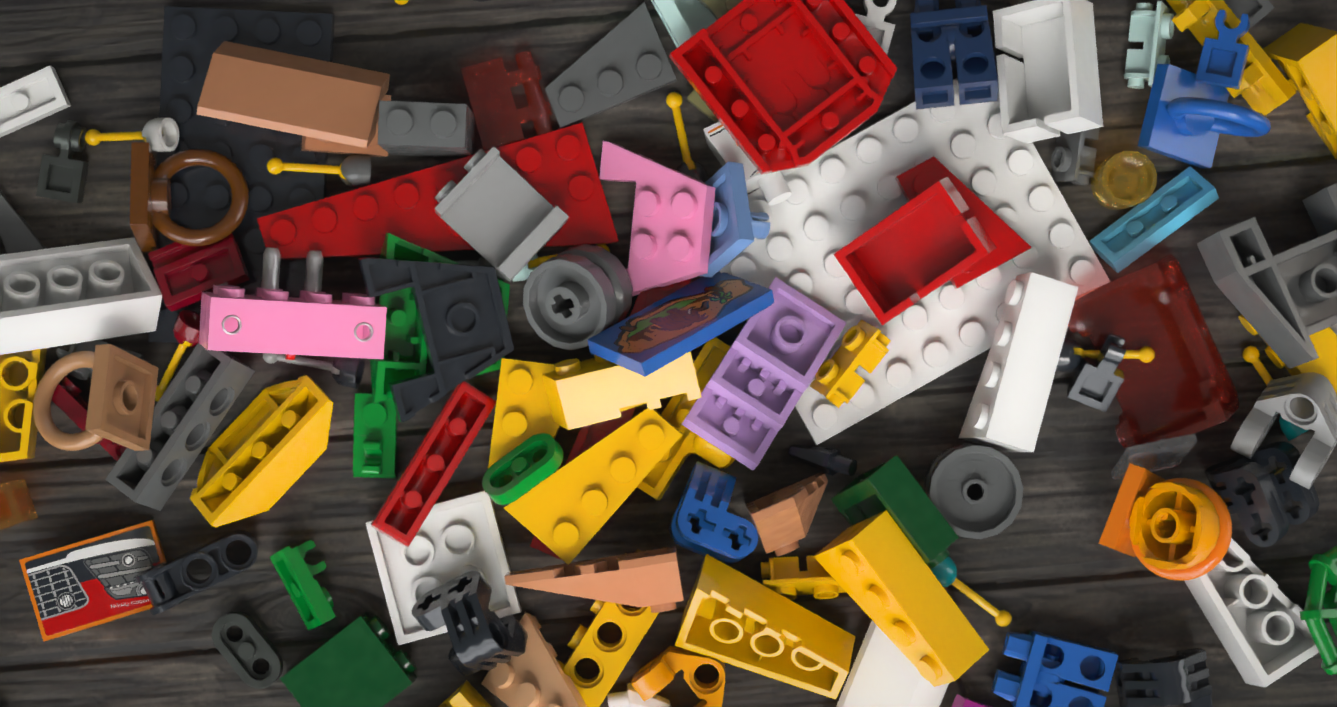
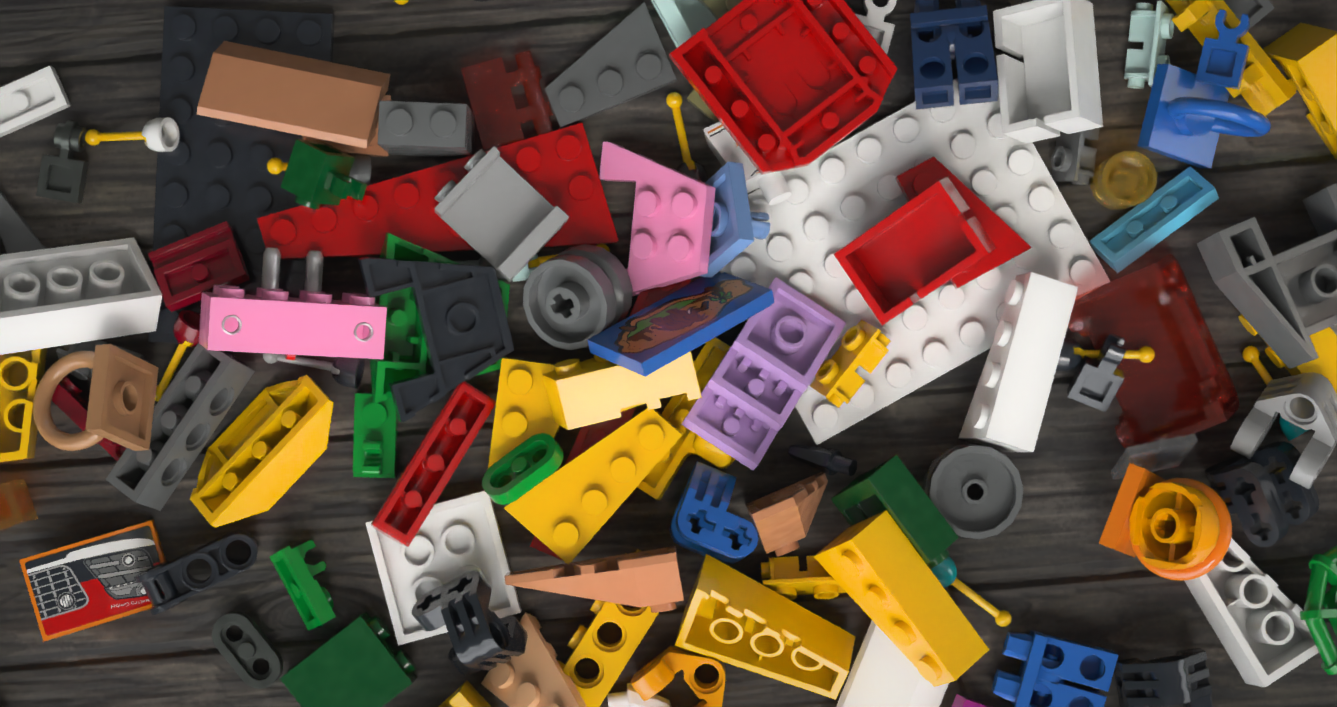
(152, 197): reddish brown tile -> none
(320, 175): none -> dark green brick

